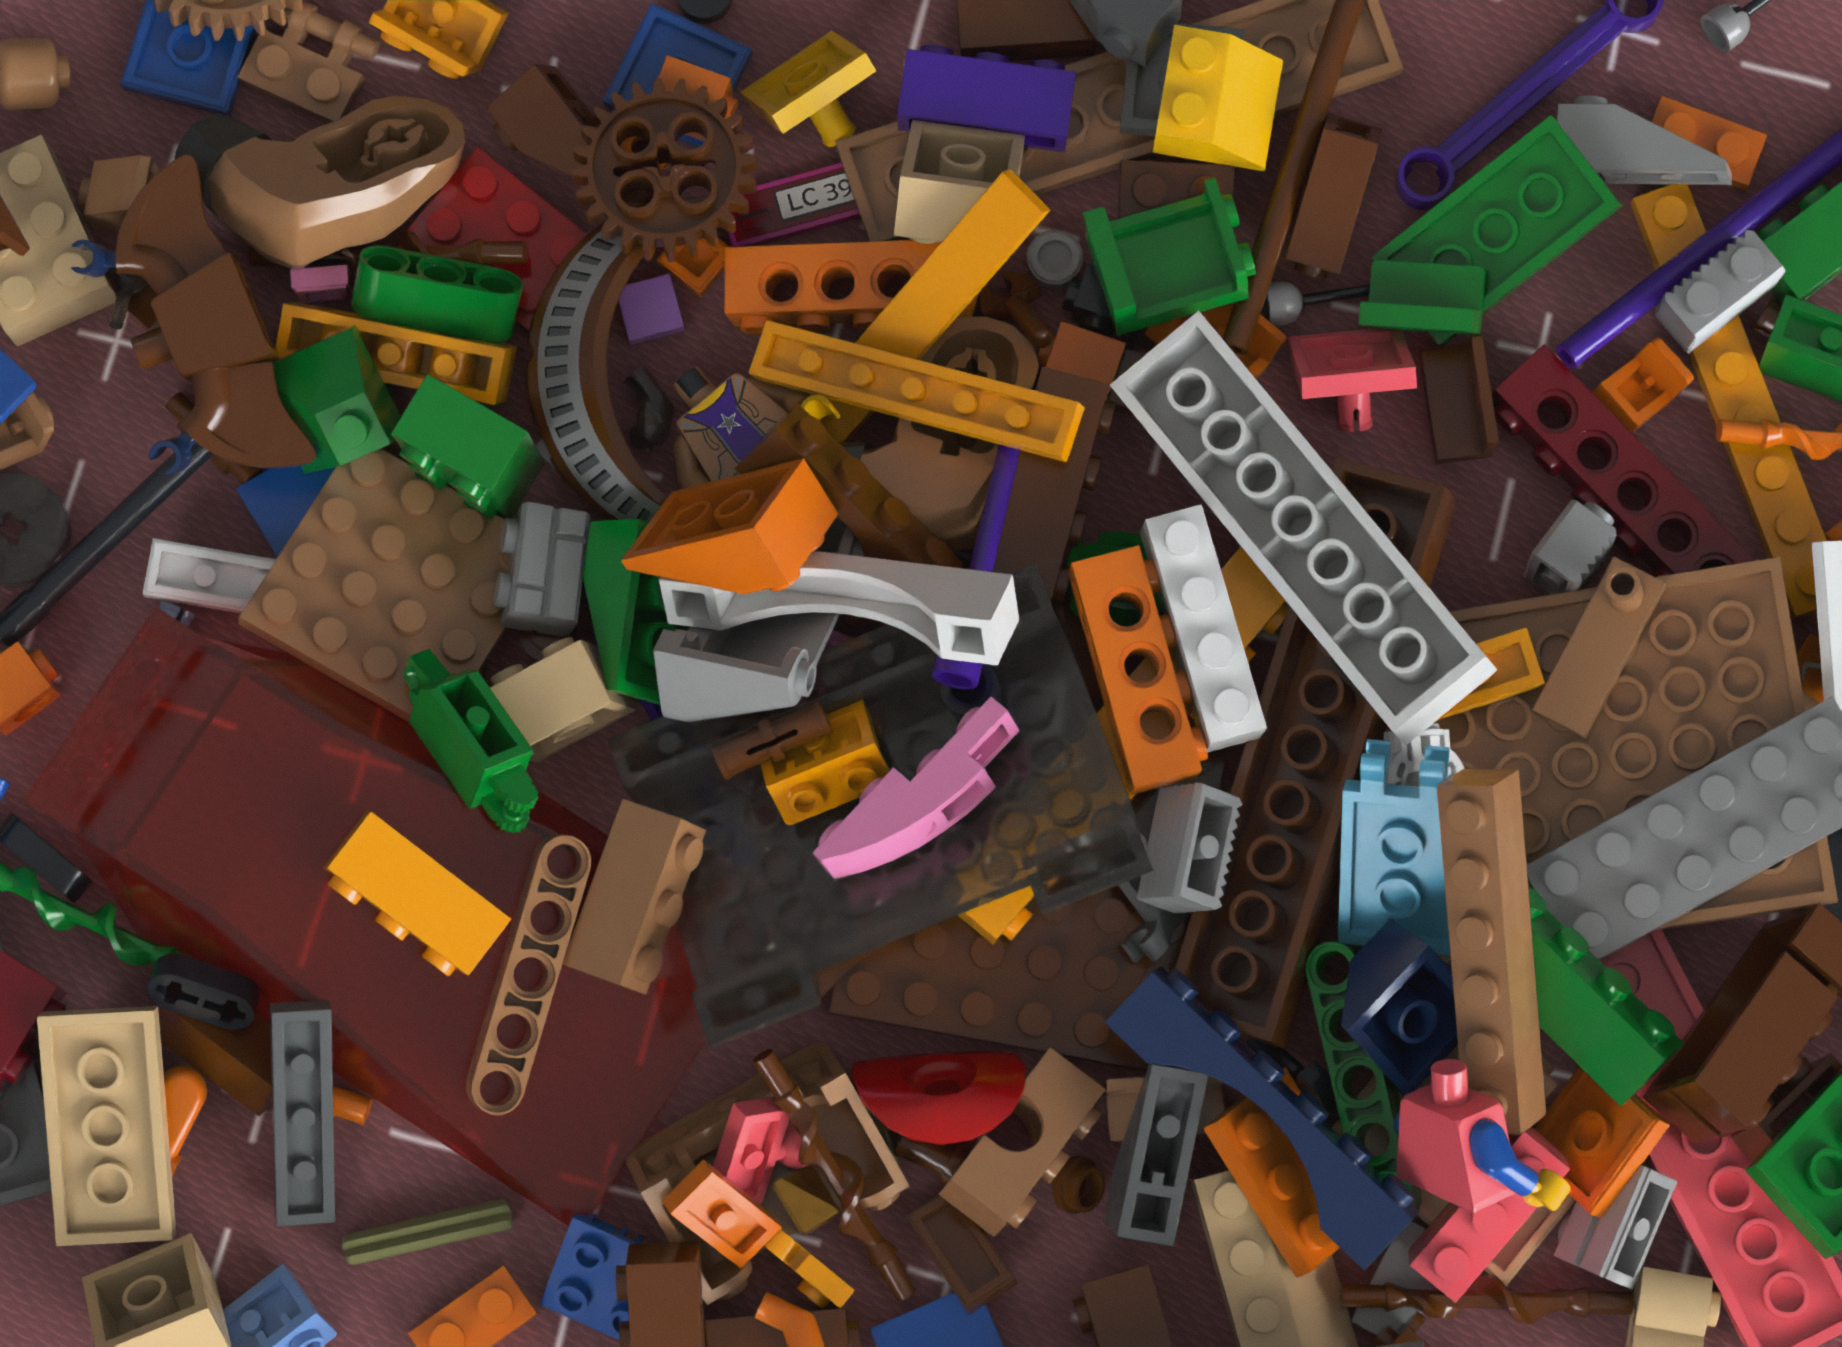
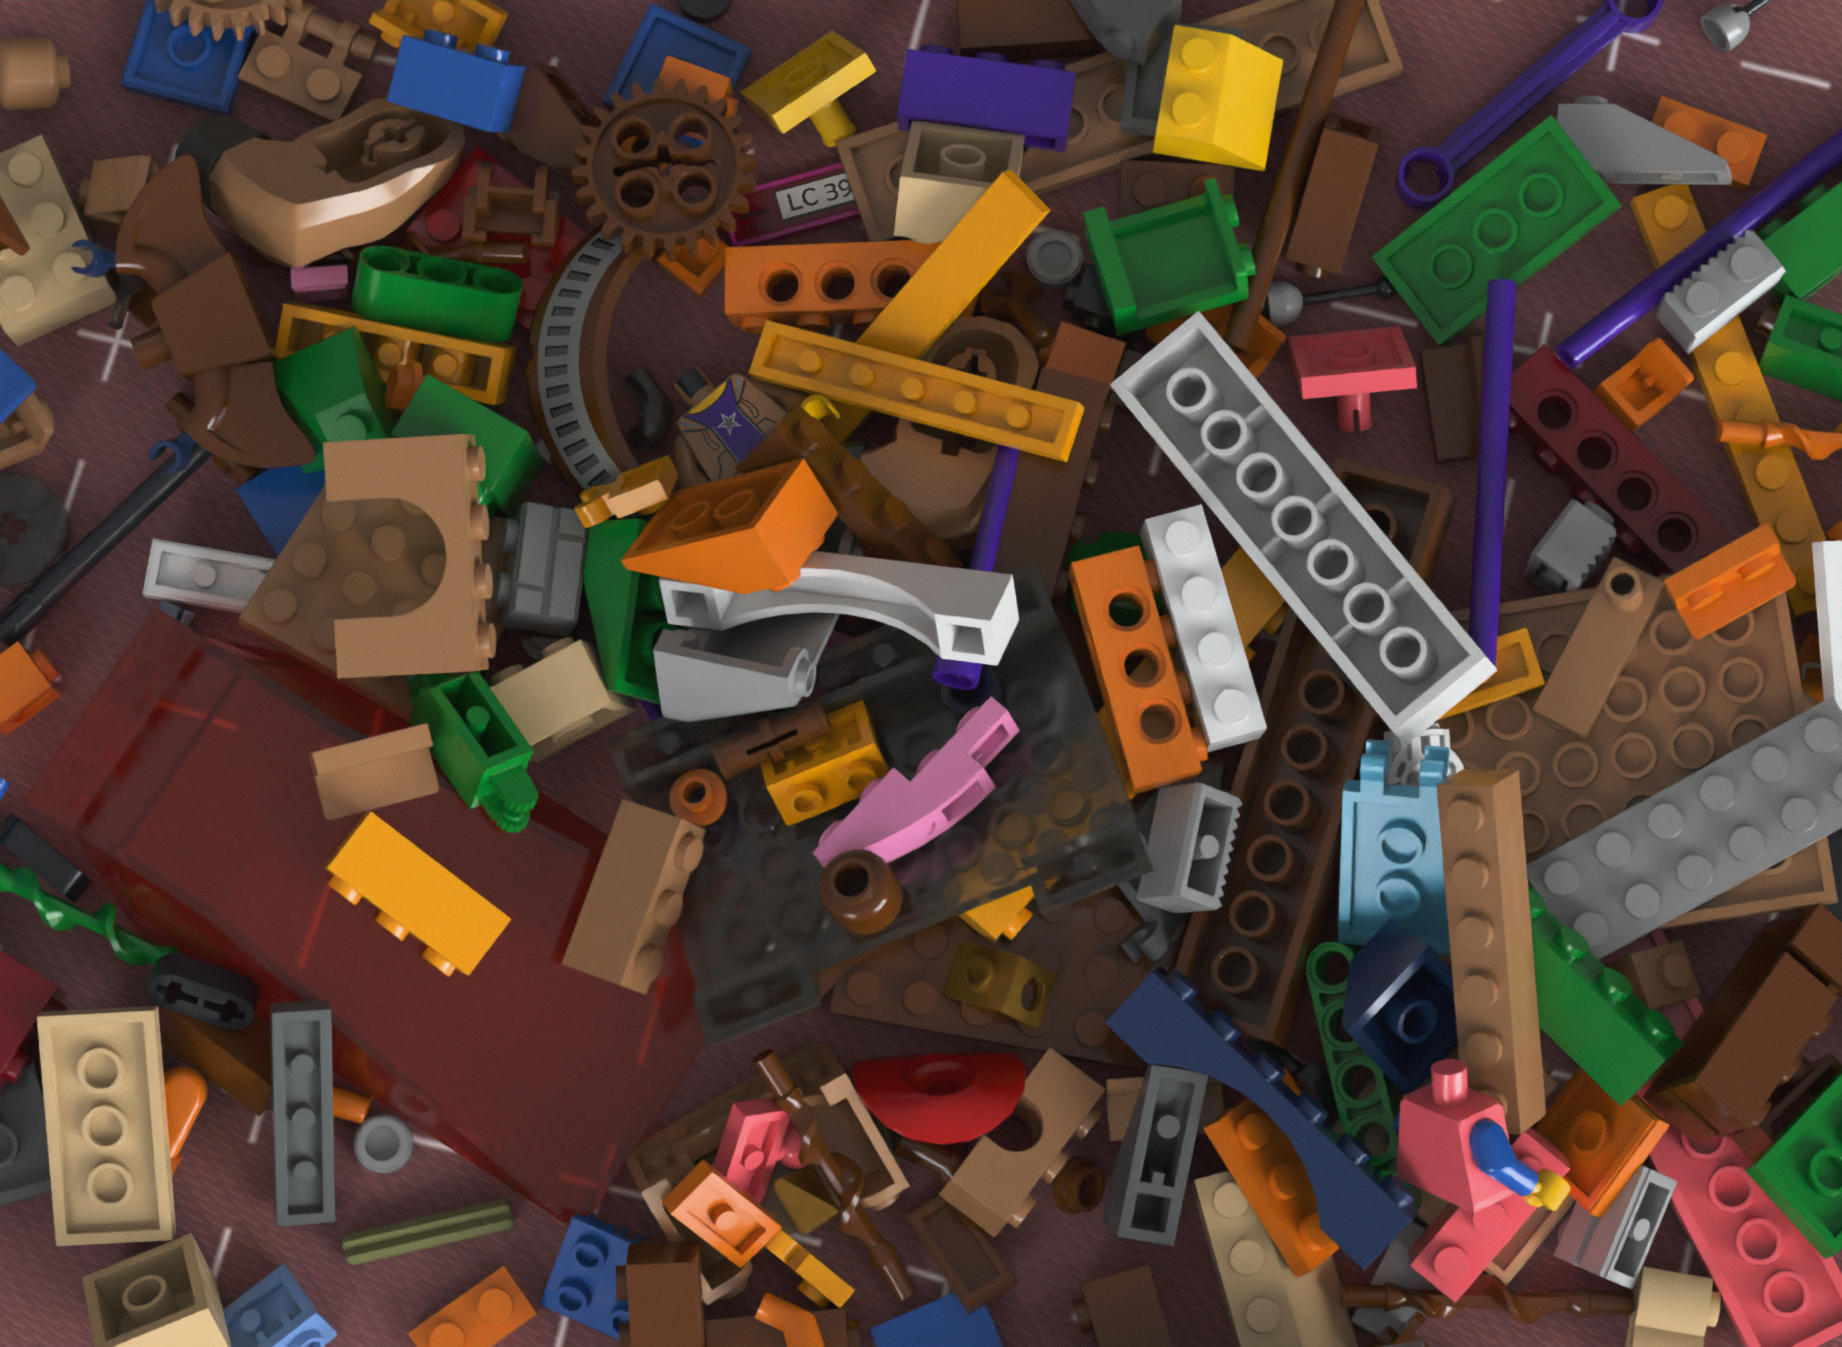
(374, 772): none -> medium nougat panel
(383, 1144): none -> light grey tile
(403, 385): none -> orange plate
(442, 480): none -> medium nougat arch
(456, 83): none -> blue brick
(512, 210): none -> reddish brown piece
(534, 1003): medium nougat beam -> none
(635, 490): none -> light orange plate
(650, 309): medium lavender tile -> none
(709, 808): none -> orange plate
(860, 892): none -> reddish brown head
(997, 980): none -> pearl gold bracket
(1424, 297): green panel -> none
(1492, 466): none -> dark purple piece
(1659, 975): none -> medium nougat bracket
(1730, 582): none -> orange bracket

